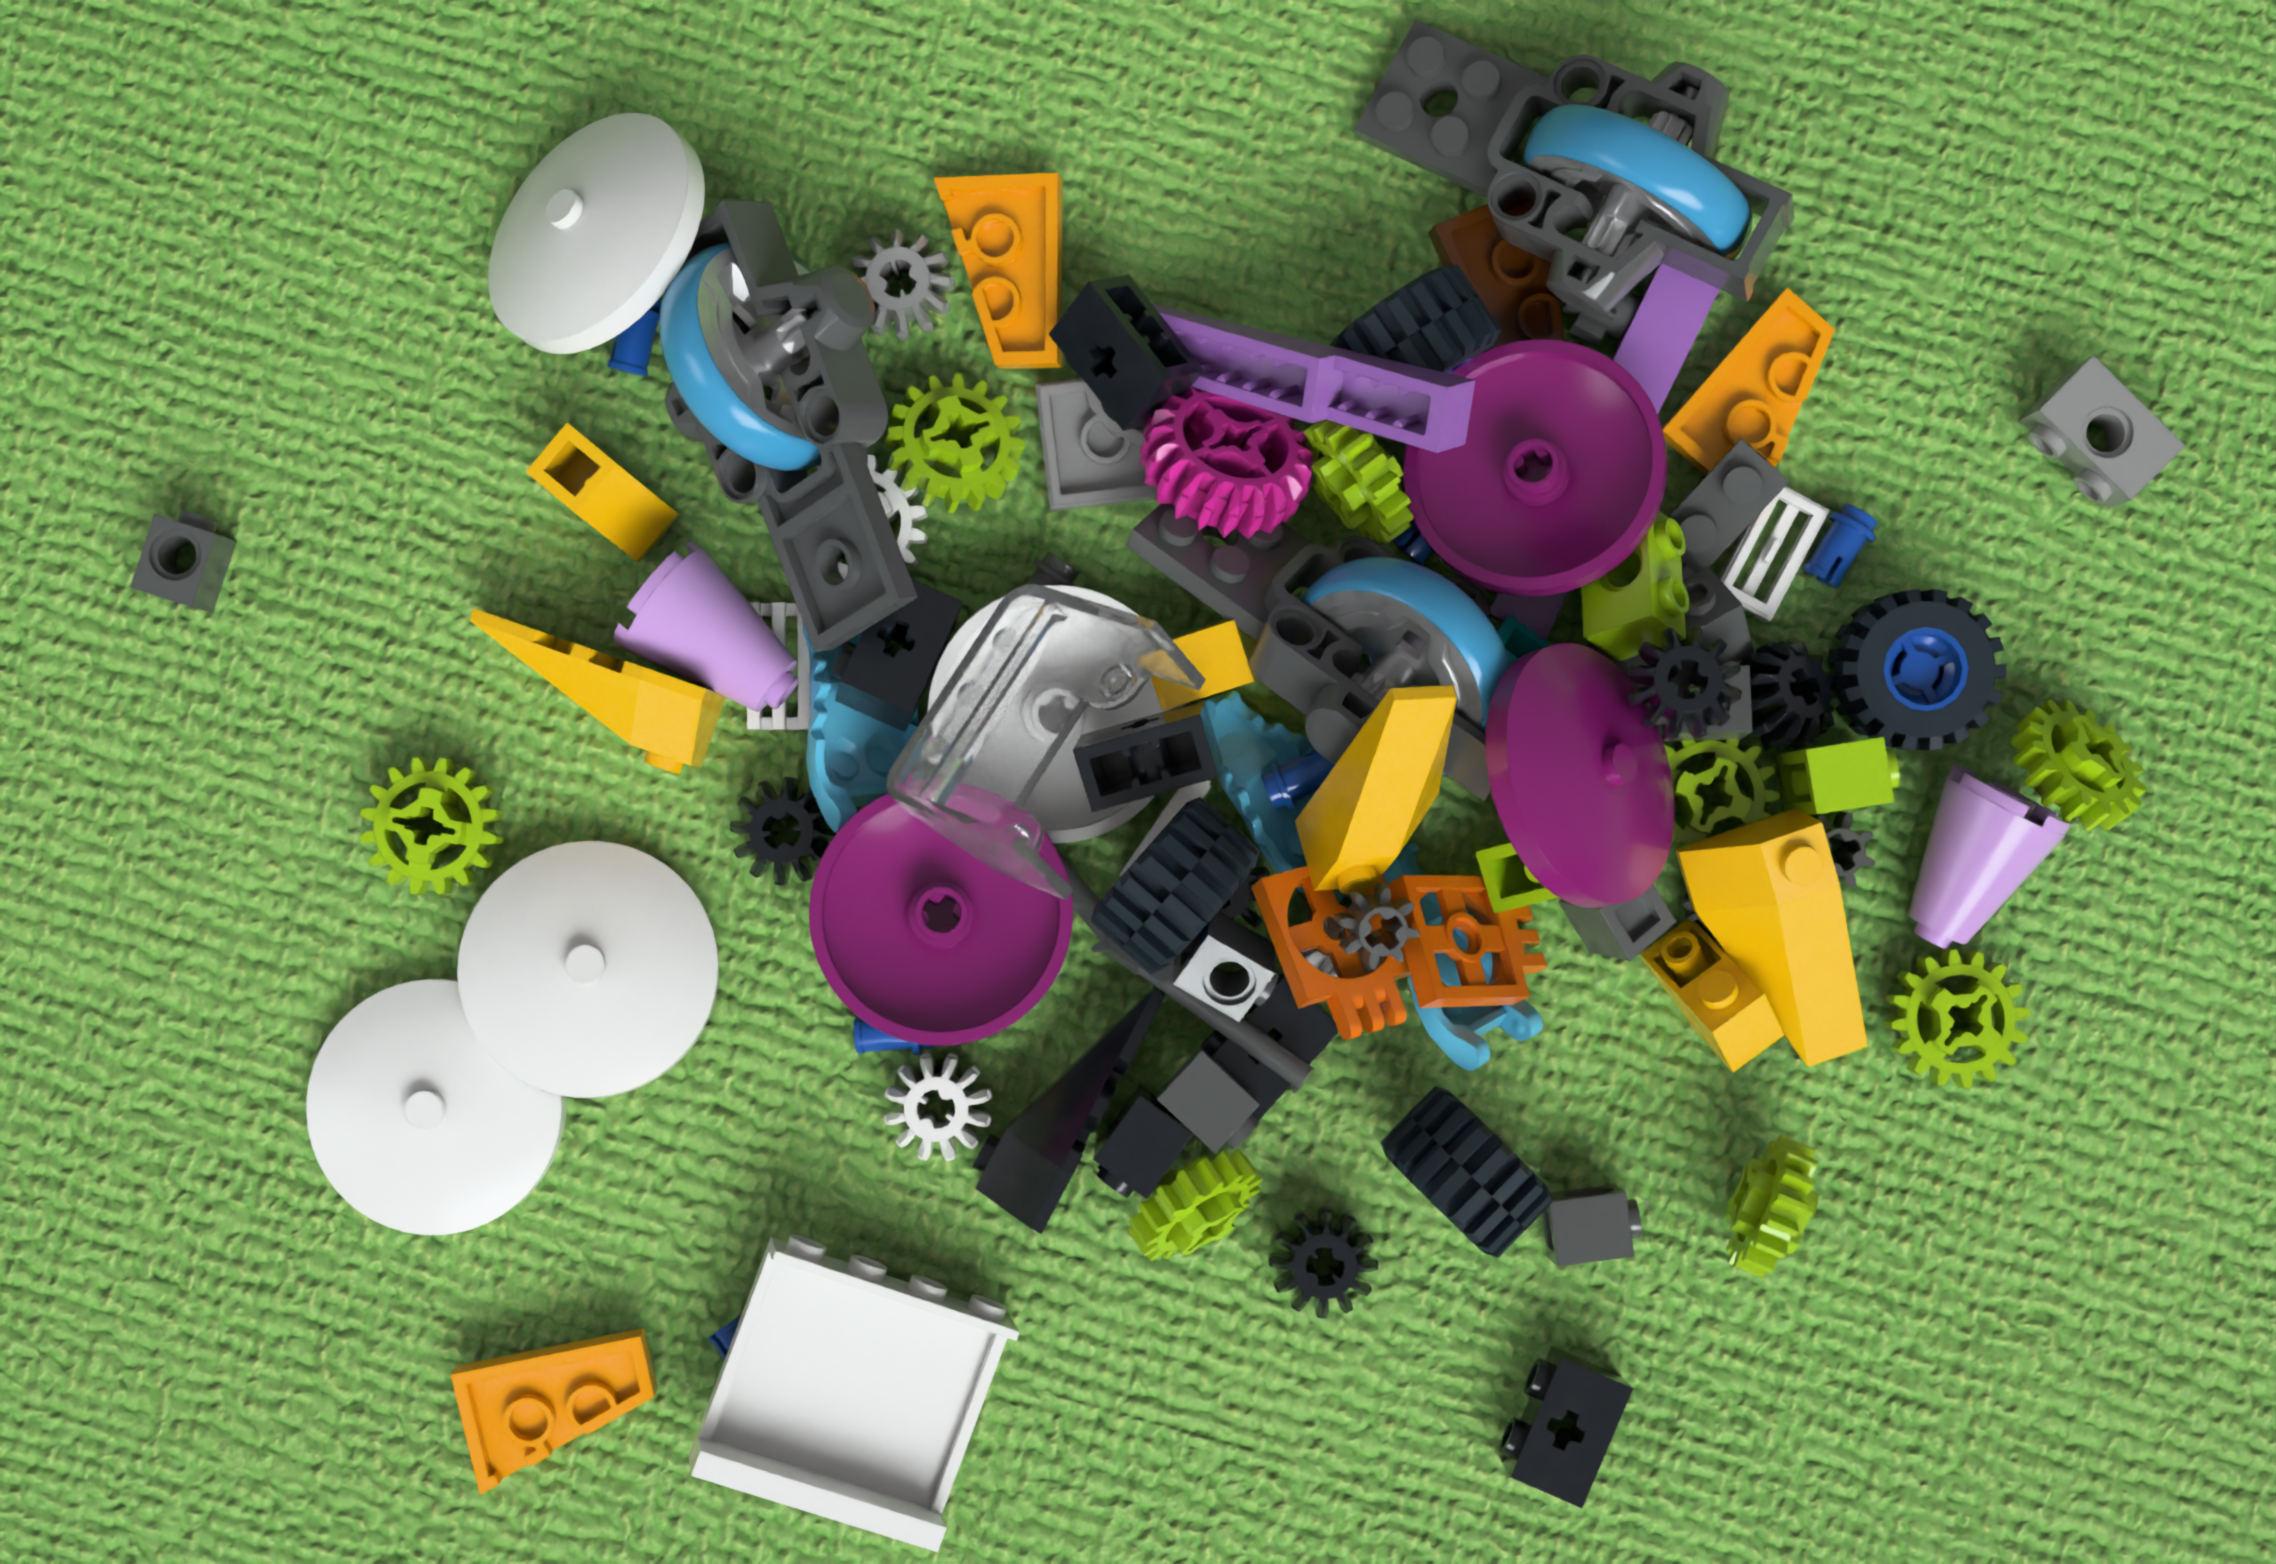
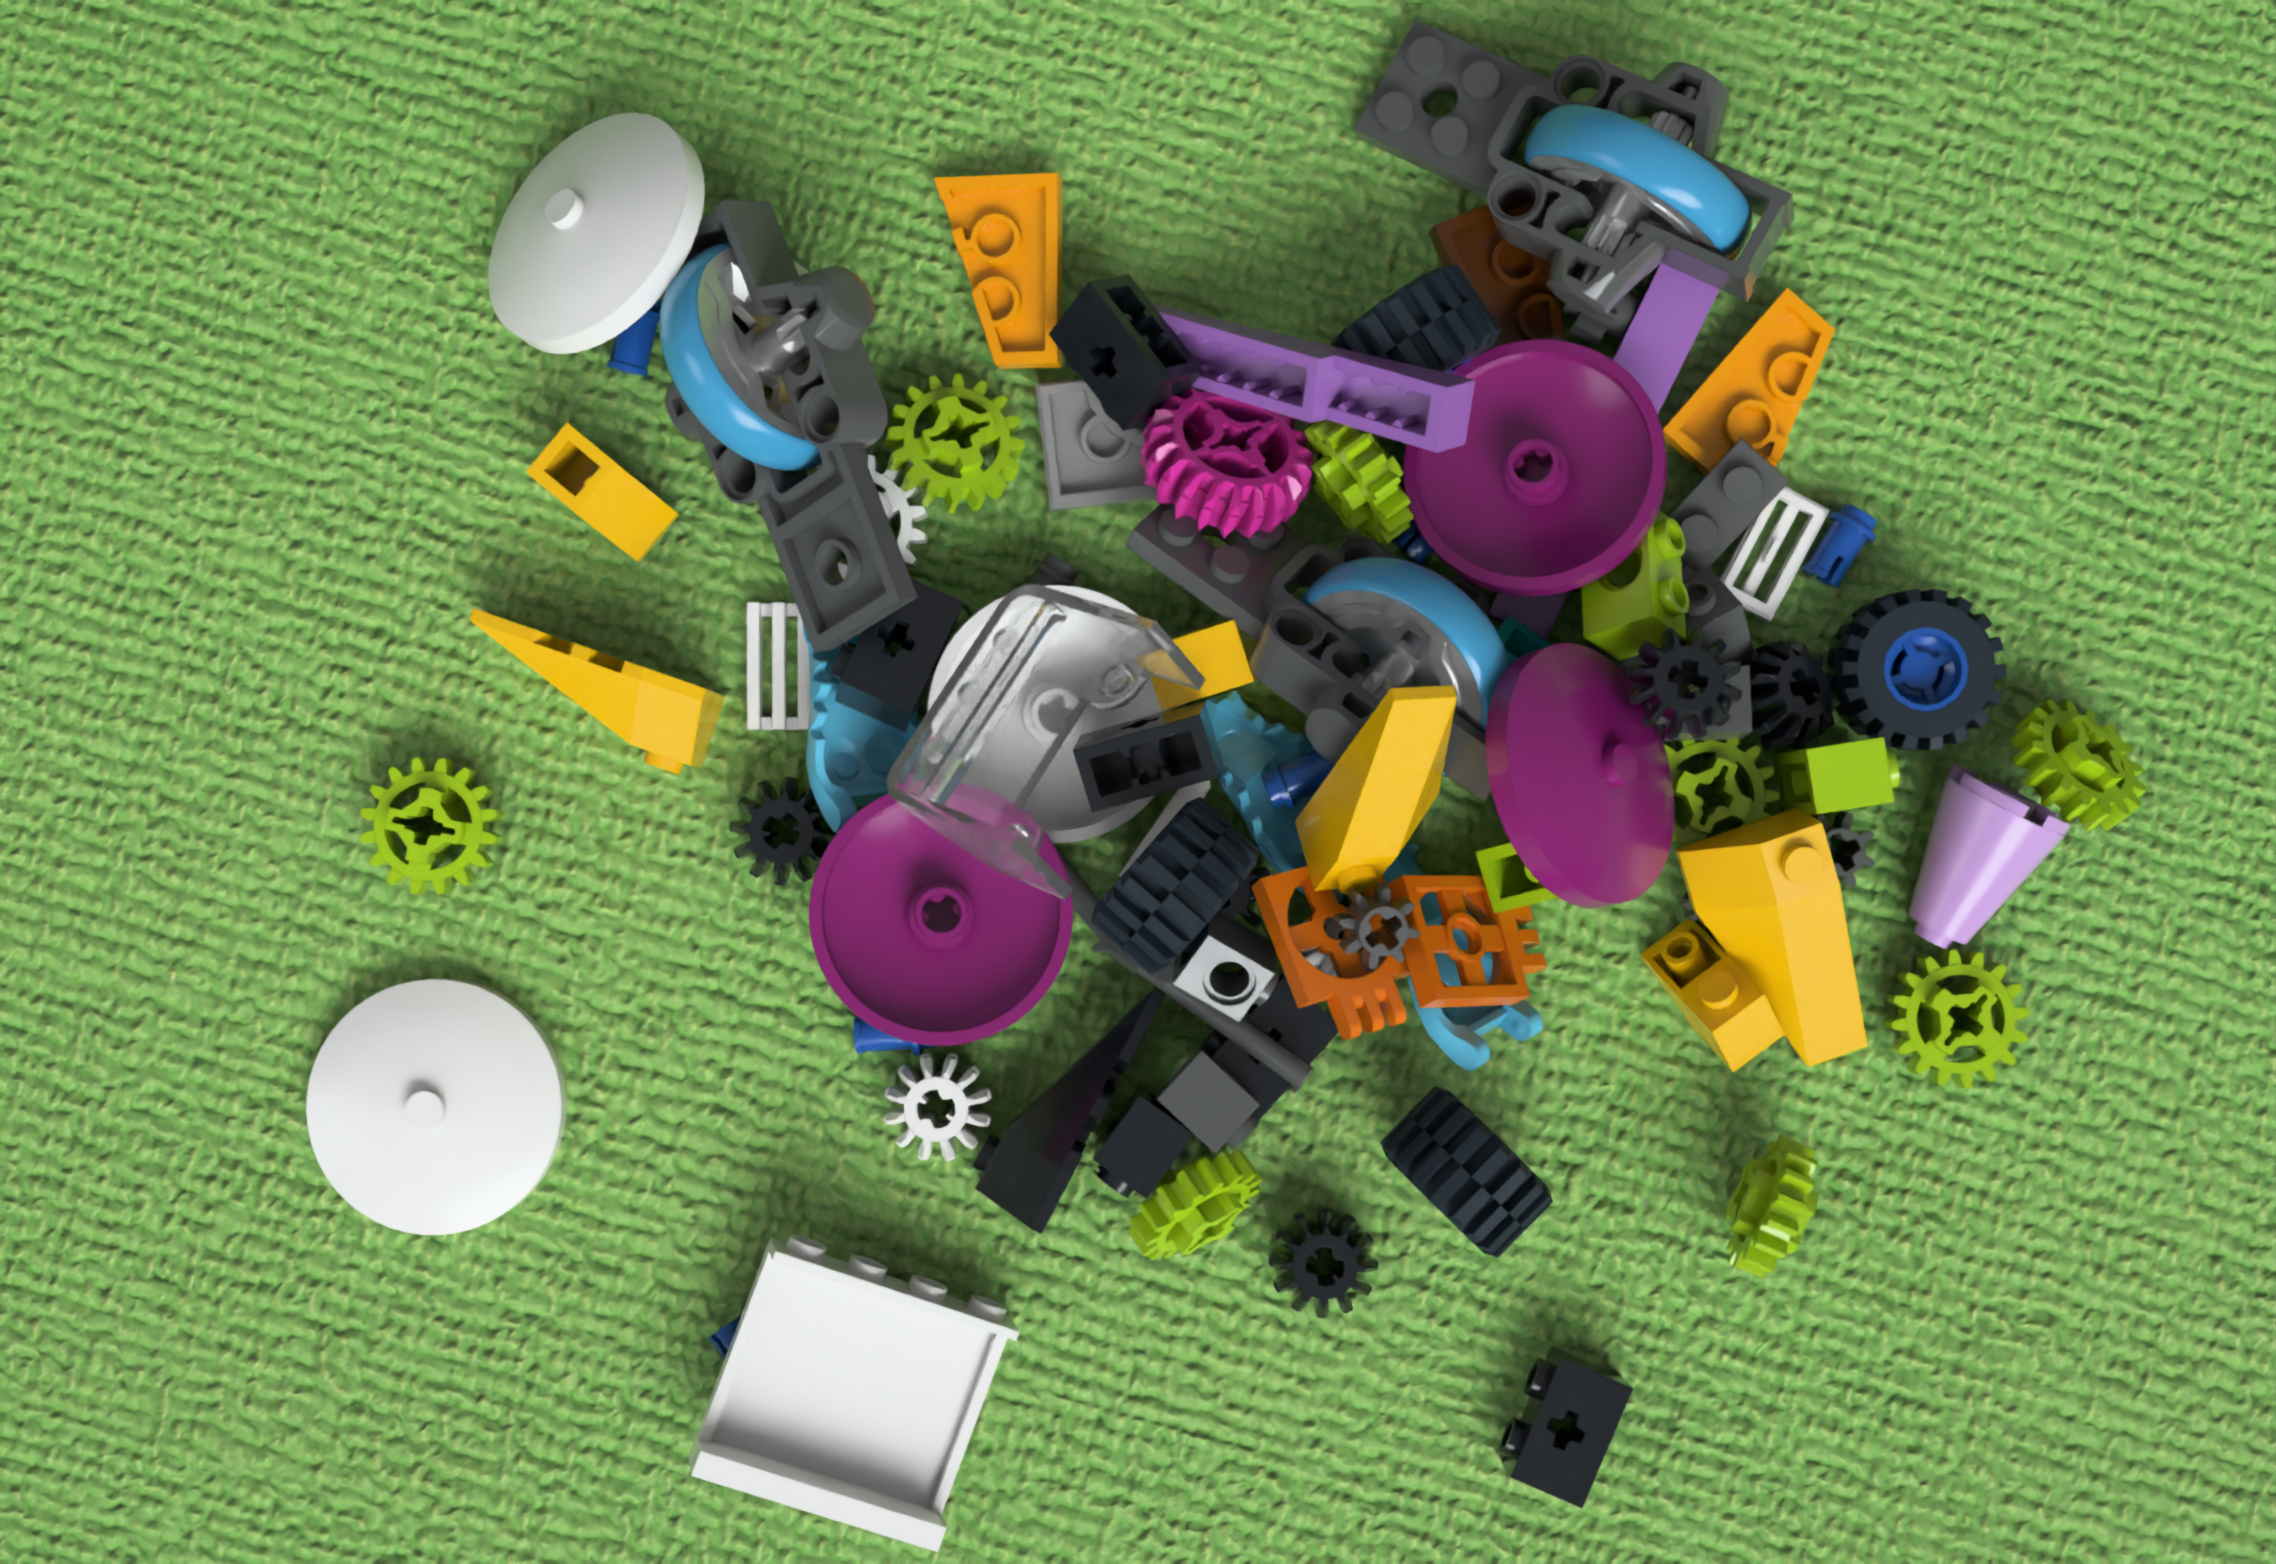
(158, 568): dark grey brick -> none
(542, 1398): light orange wing -> none
(588, 969): white dish -> none
(708, 632): lavender cone -> none
(924, 277): light grey gear -> none
(1590, 1225): dark grey brick -> none
(1622, 928): dark grey brick -> none
(2135, 437): light grey brick -> none

